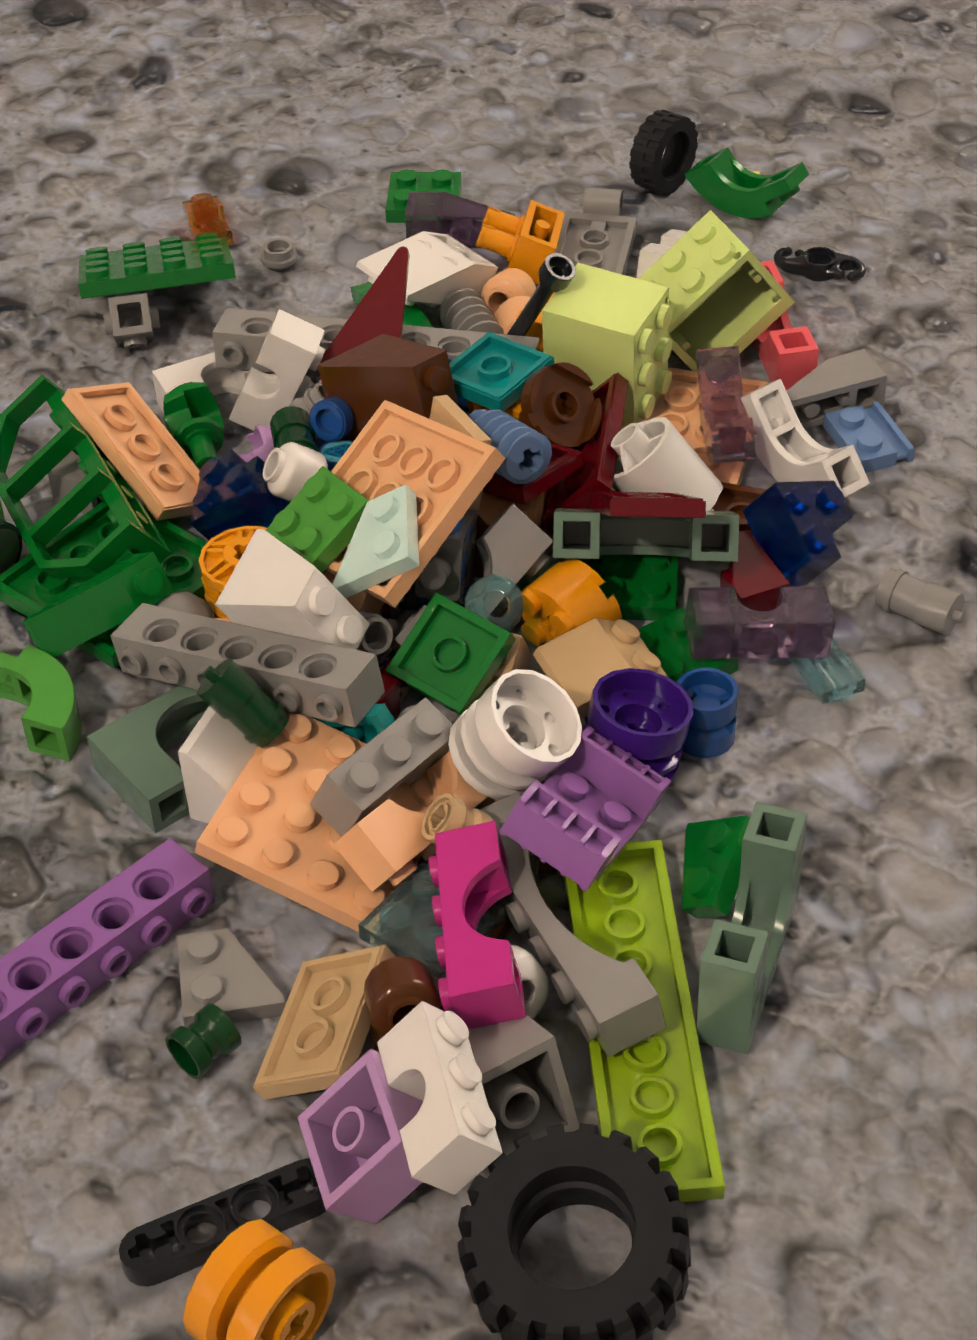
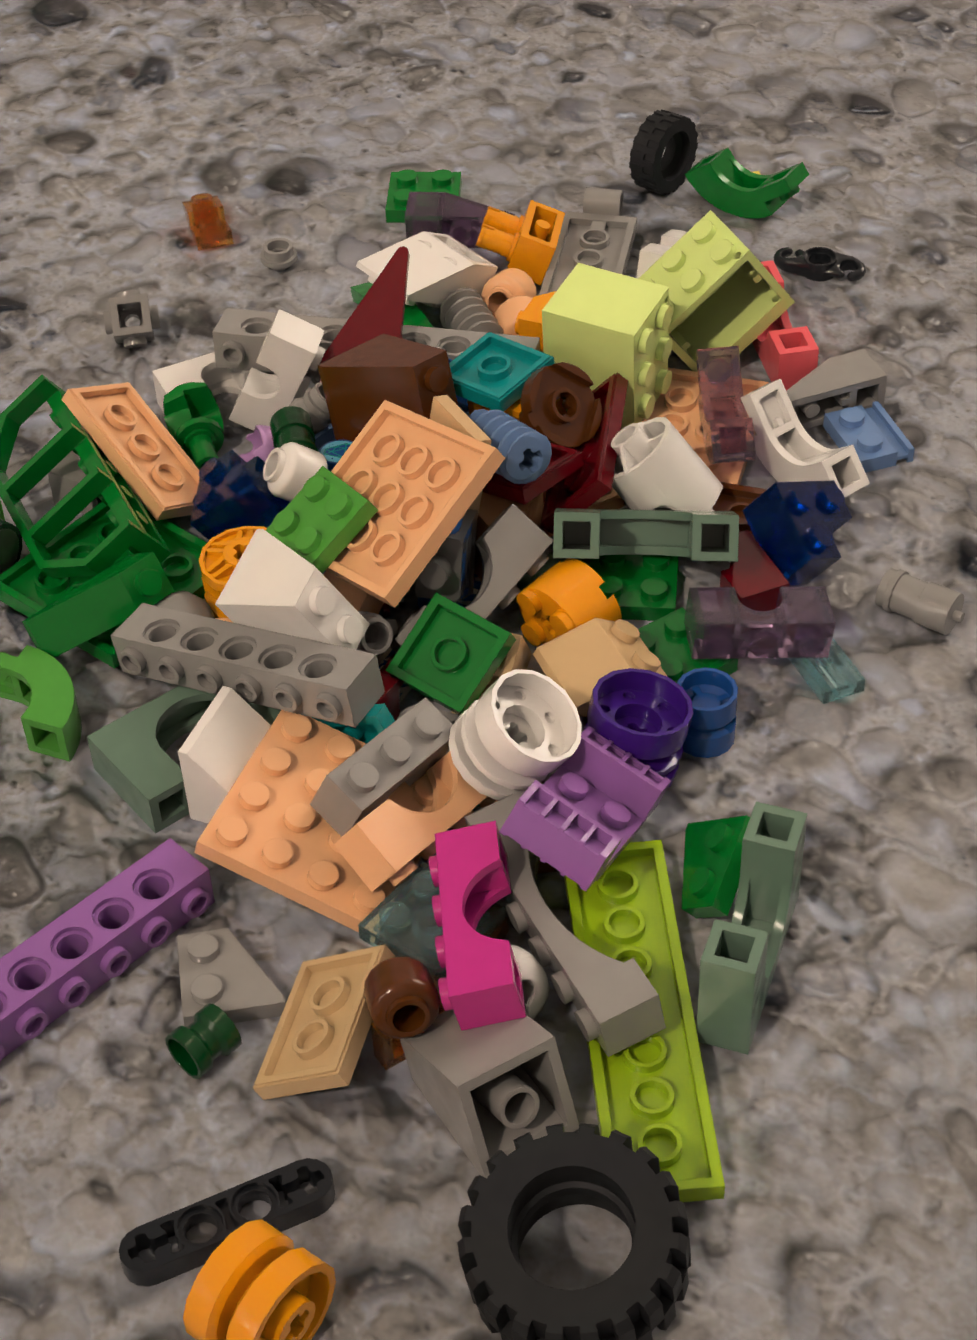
(154, 266): green plate -> none
(240, 701): dark green piece -> none
(331, 419): blue tile -> none
(358, 1142): lavender brick -> none
(382, 543): light aqua wing -> none
(449, 814): tan wheel -> none
(454, 1128): white arch -> none
(482, 587): clear light blue piece -> none
(554, 276): black piece -> none
(647, 504): dark red tile -> none

